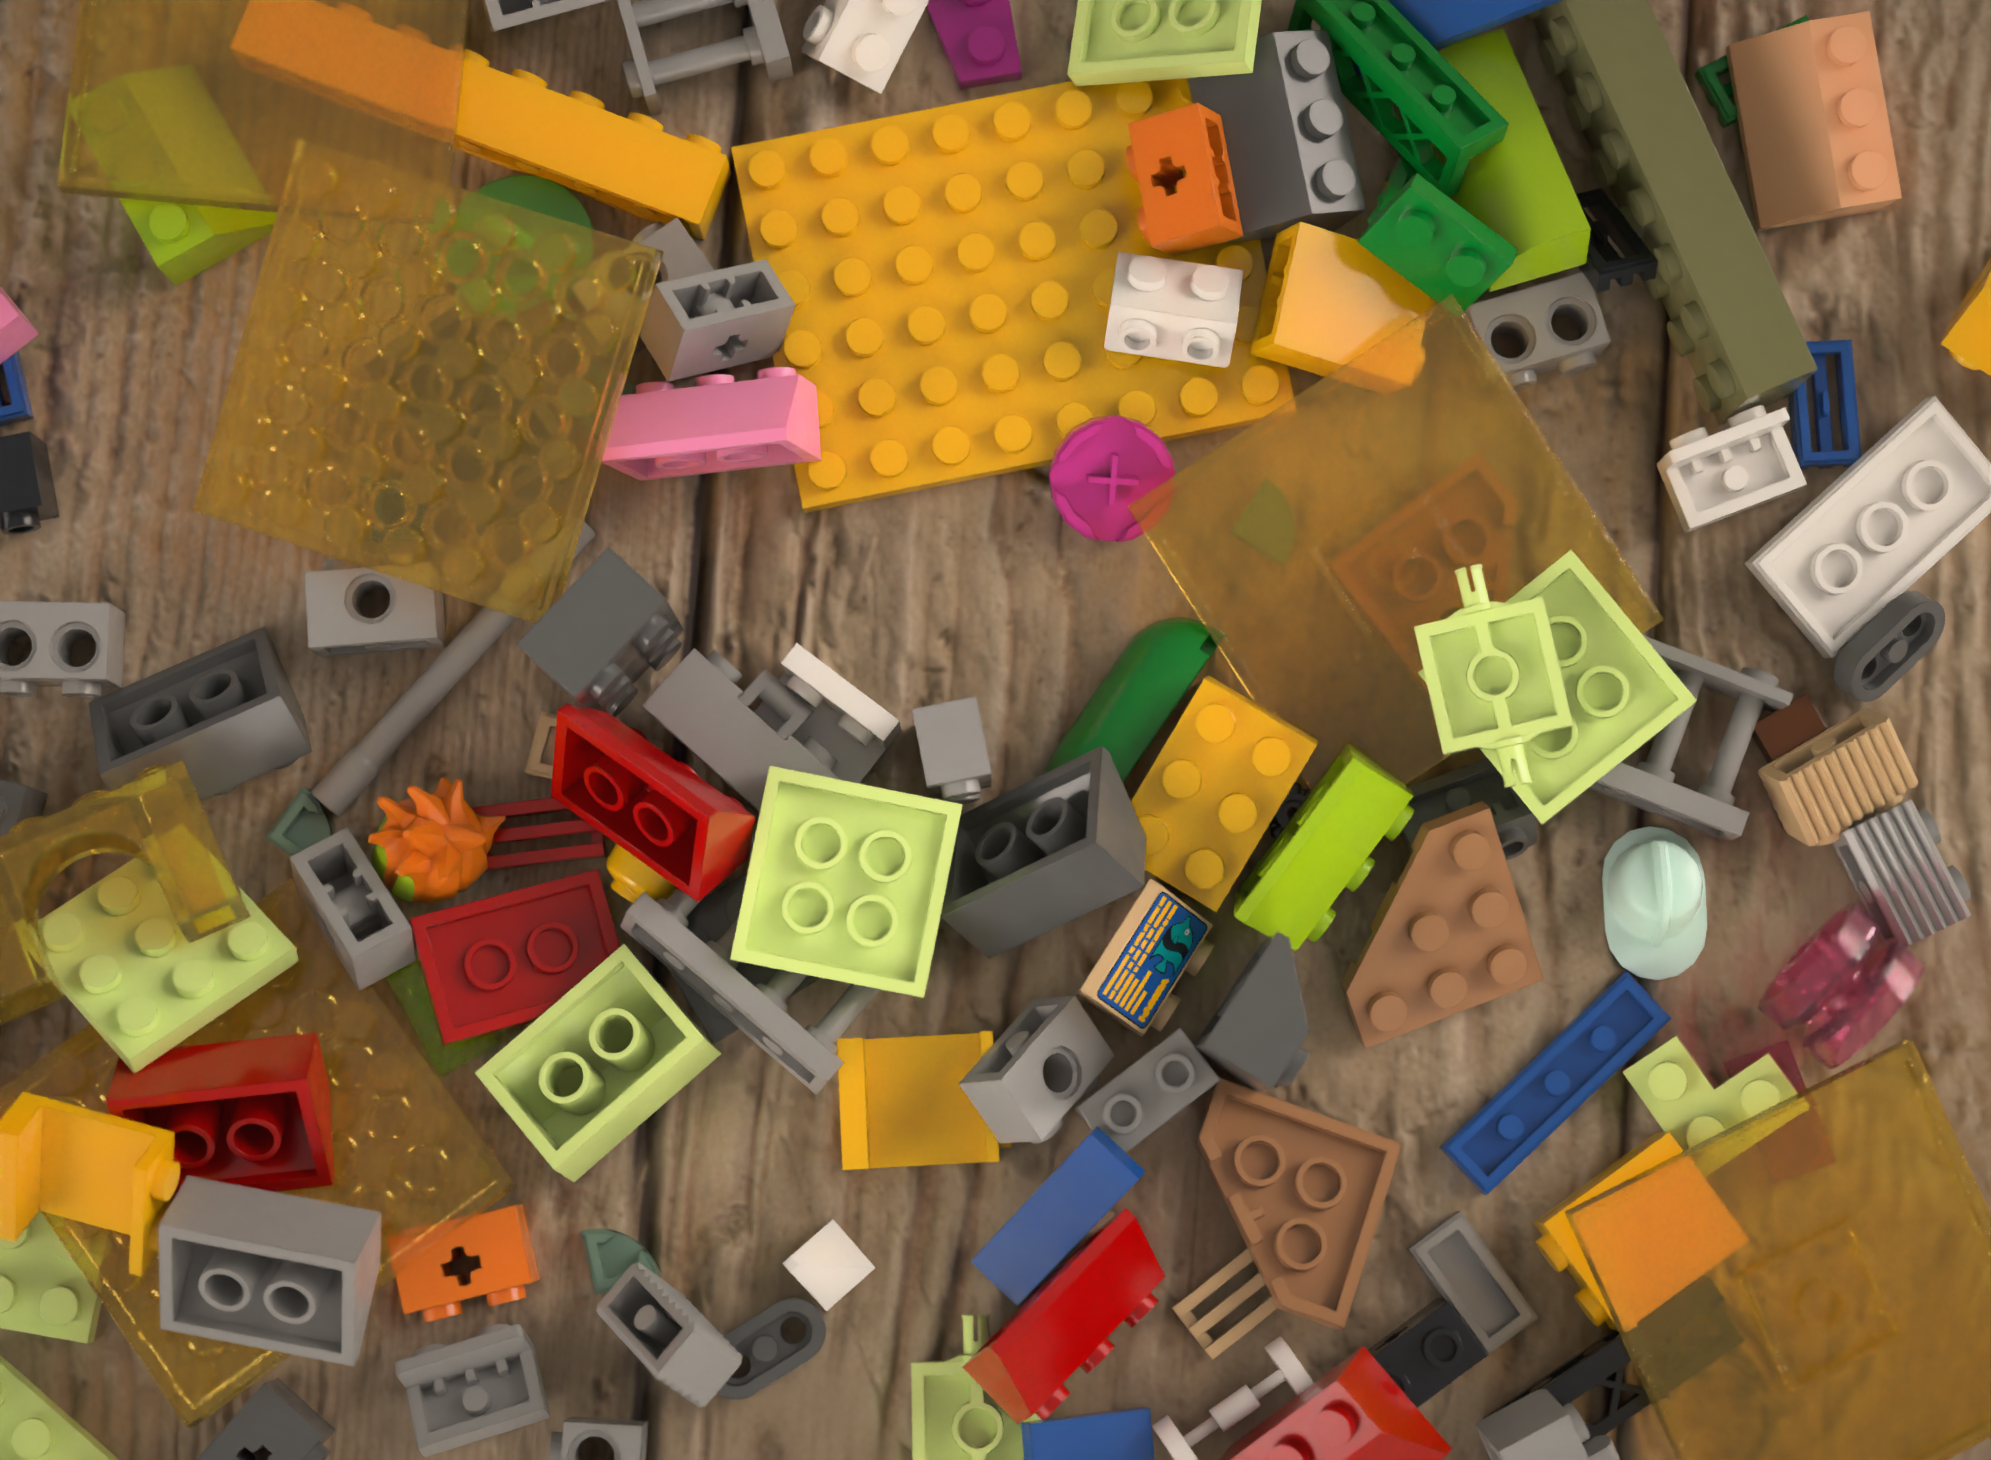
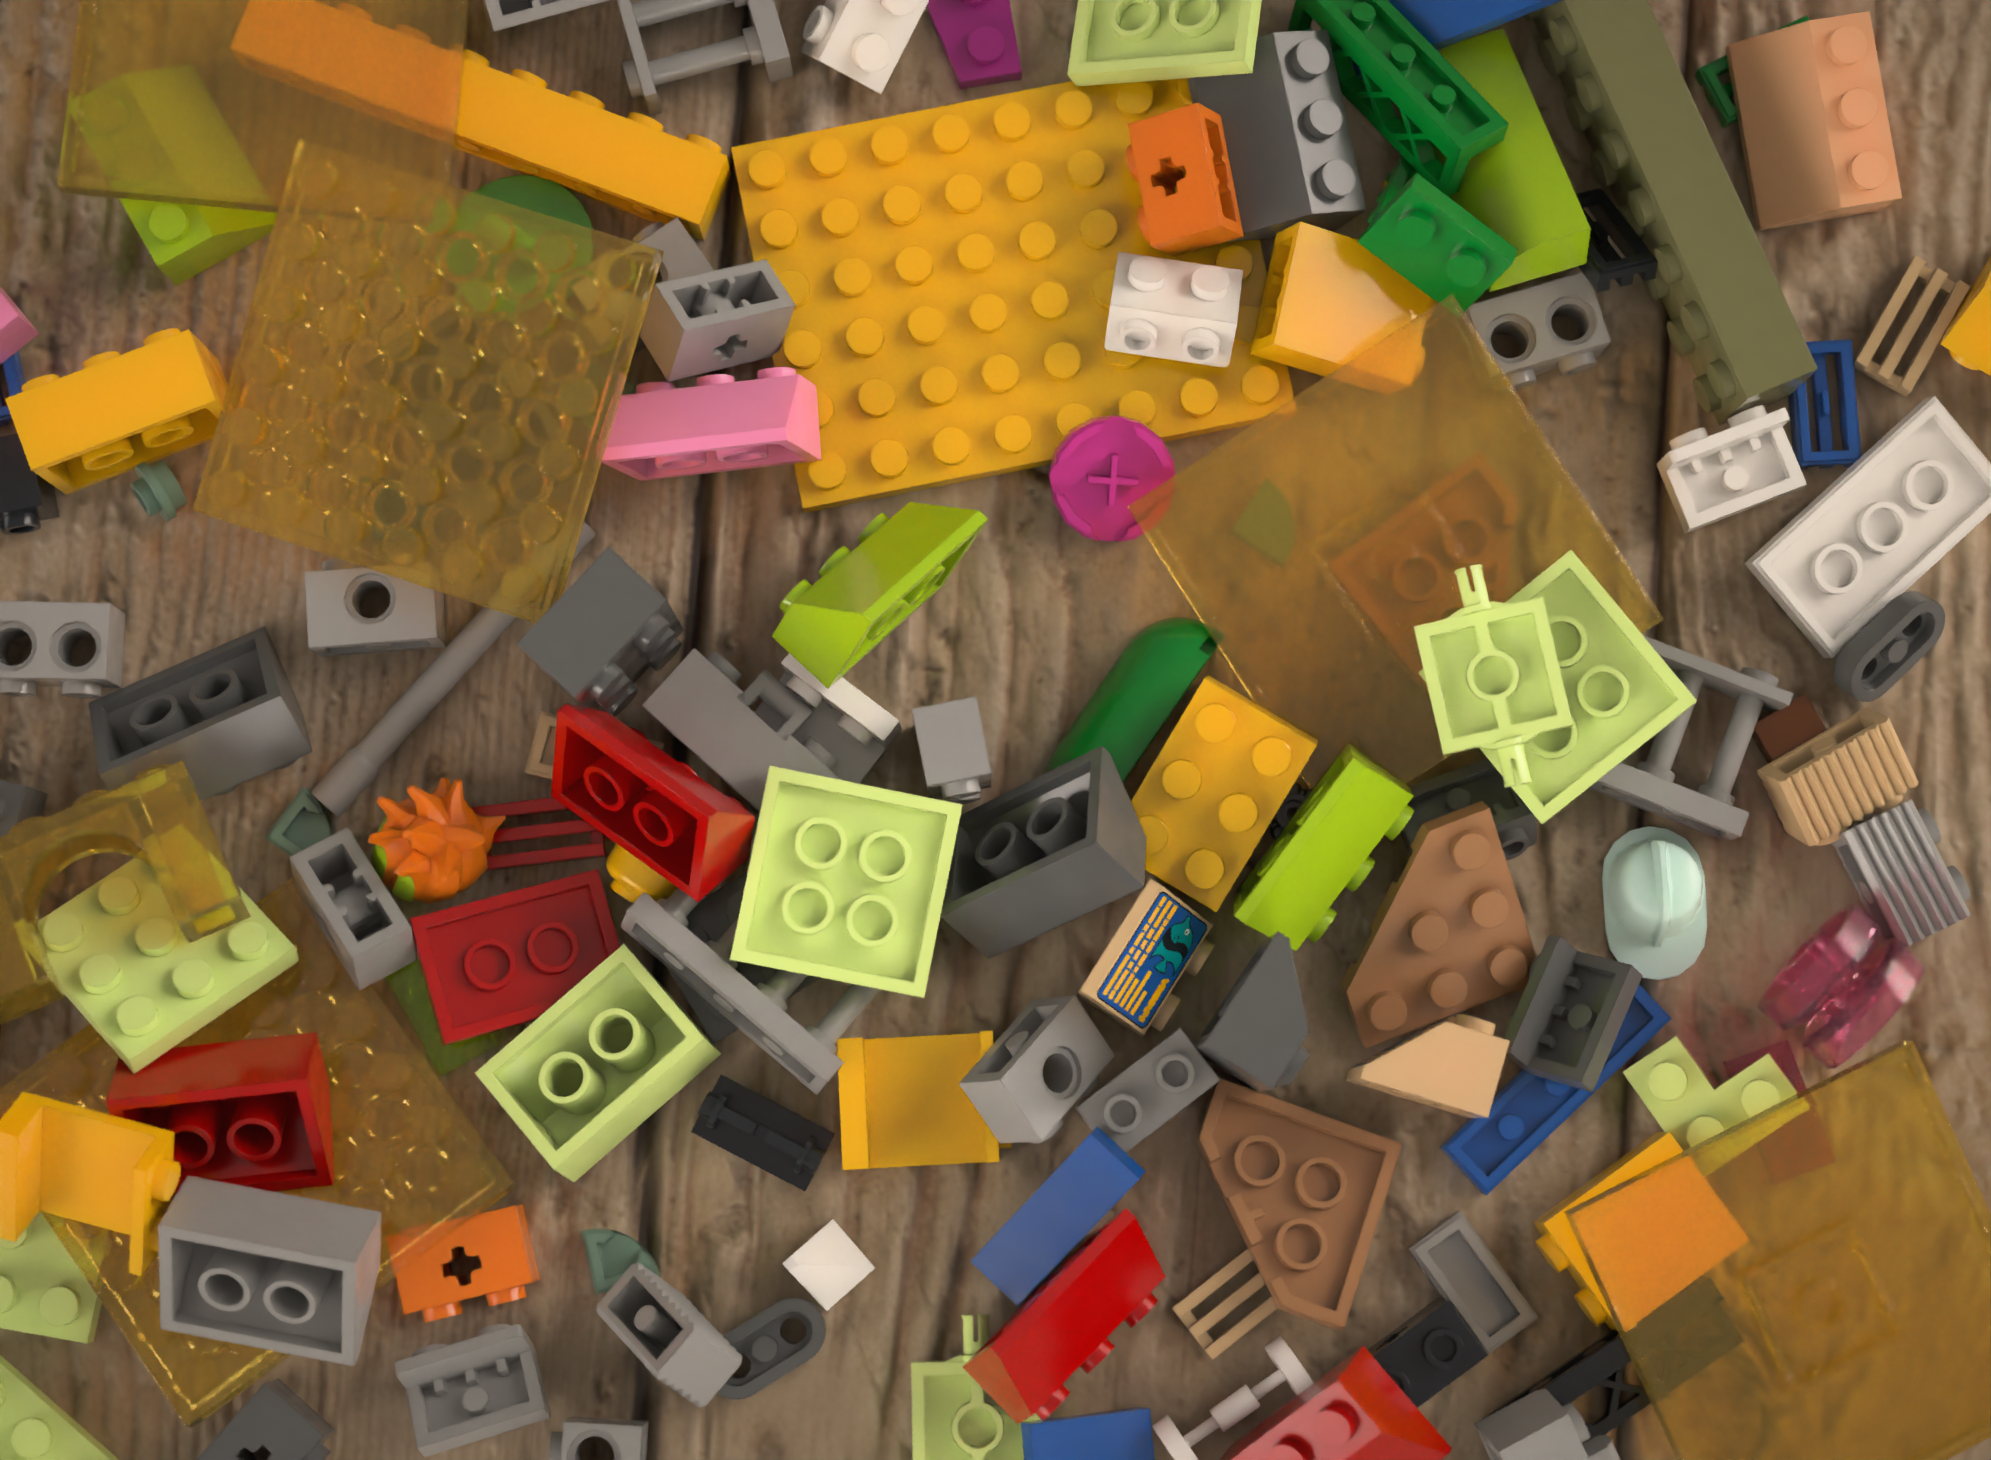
(120, 410): none -> yellow brick
(158, 490): none -> sand green plate
(762, 1132): none -> black hinge
(874, 586): none -> lime slope
(1441, 1066): none -> tan slope
(1570, 1014): none -> dark grey bracket
(1935, 282): none -> tan tile

